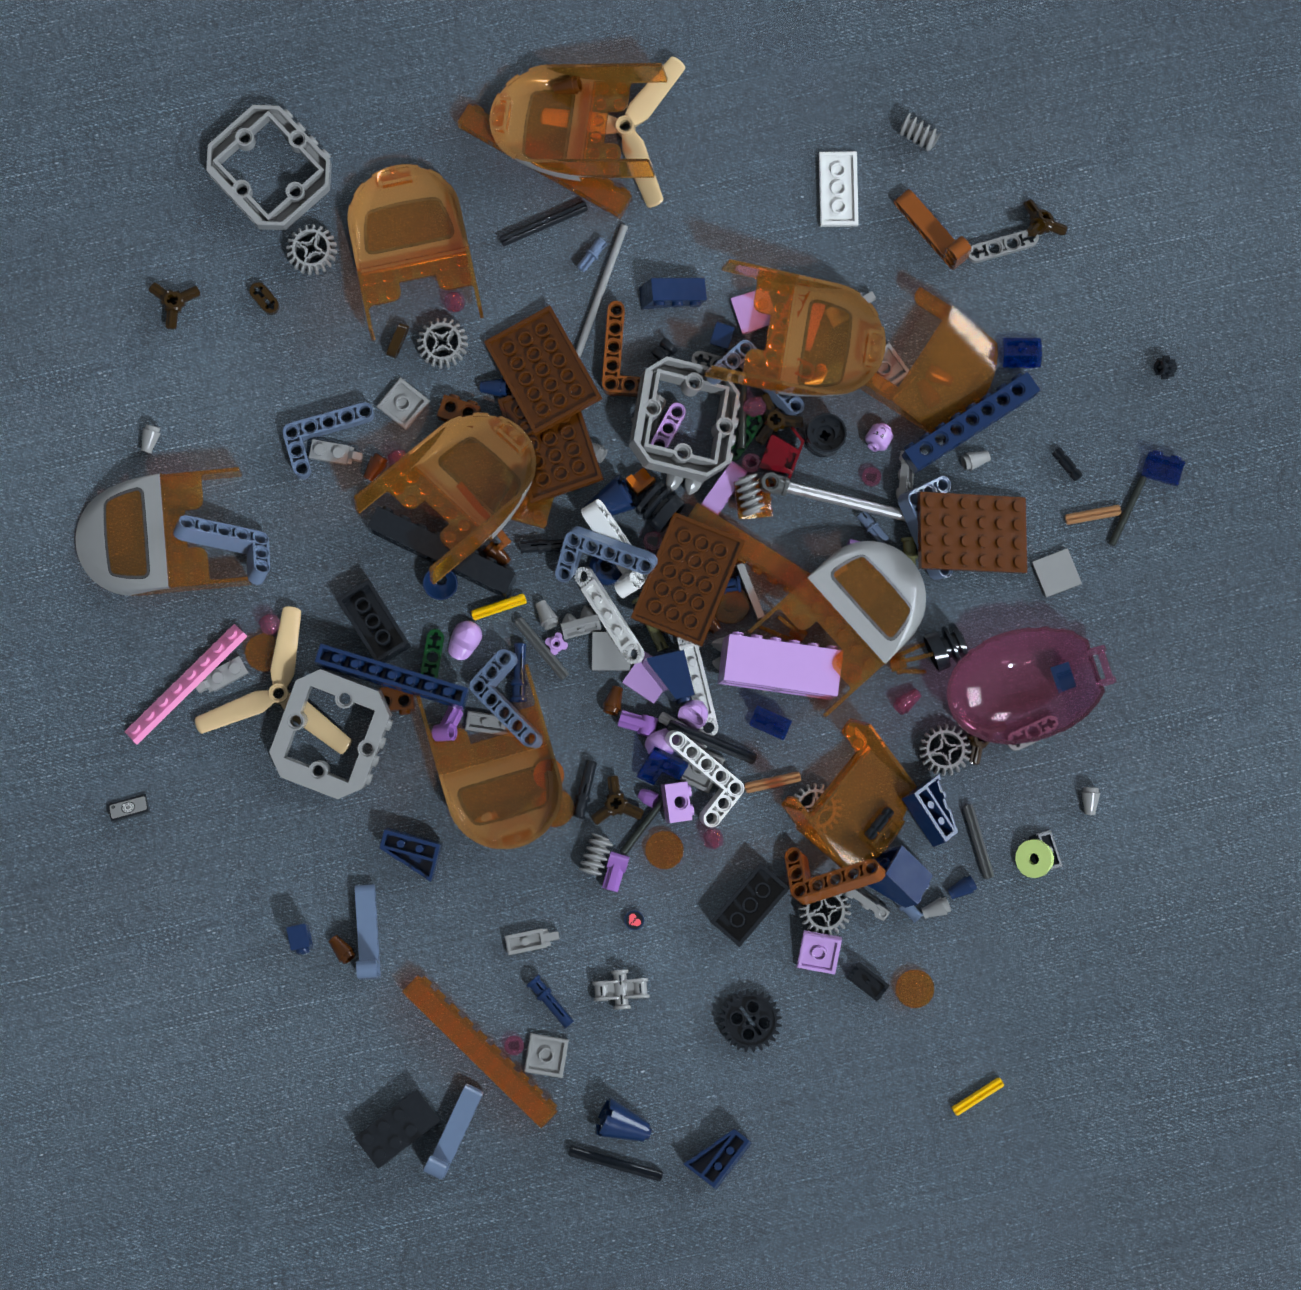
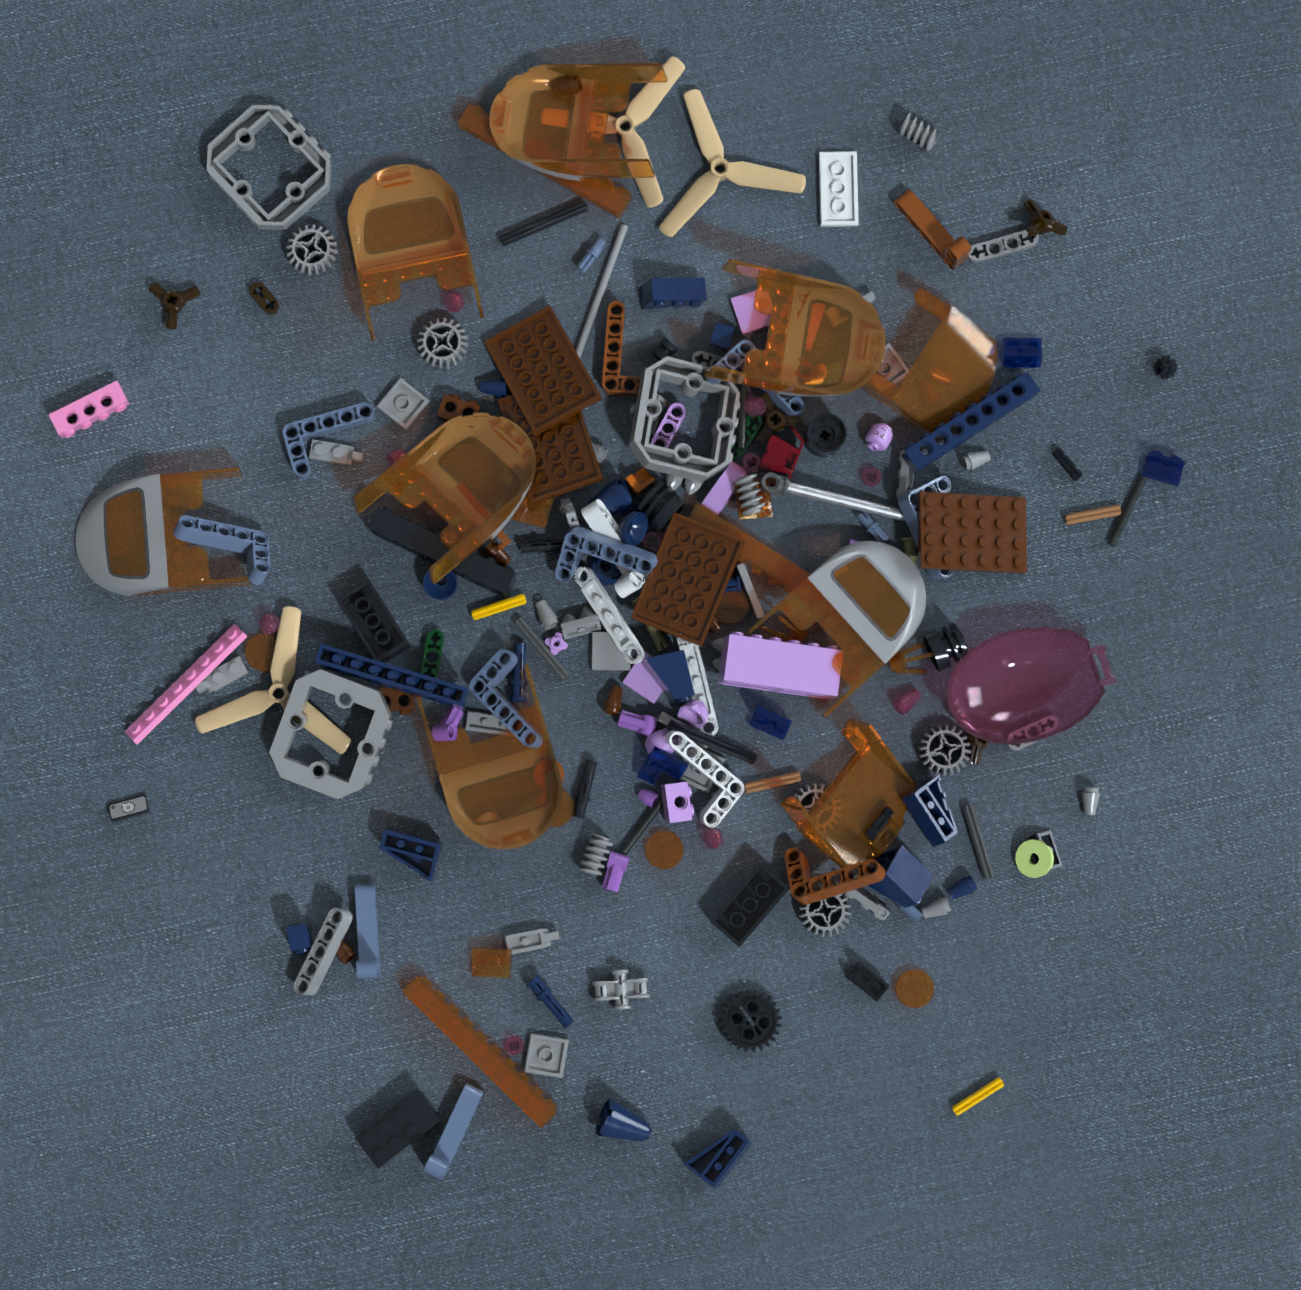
(78, 408): none -> bright pink brick
(149, 437): light grey cone -> none
(330, 947): none -> light grey beam
(375, 466): reddish brown cone -> none
(397, 340): dark brown beam -> none
(464, 640): lavender piece -> none
(491, 962): none -> clear orange plate
(569, 512): none -> light grey piece
(615, 1163): black axle -> none
(625, 808): dark brown bush -> none
(633, 528): none -> dark blue piece
(634, 920): tile -> none
(740, 172): none -> tan piece
(819, 952): lavender tile -> none
(1056, 573): light grey tile -> none
(1063, 677): dark blue panel -> none

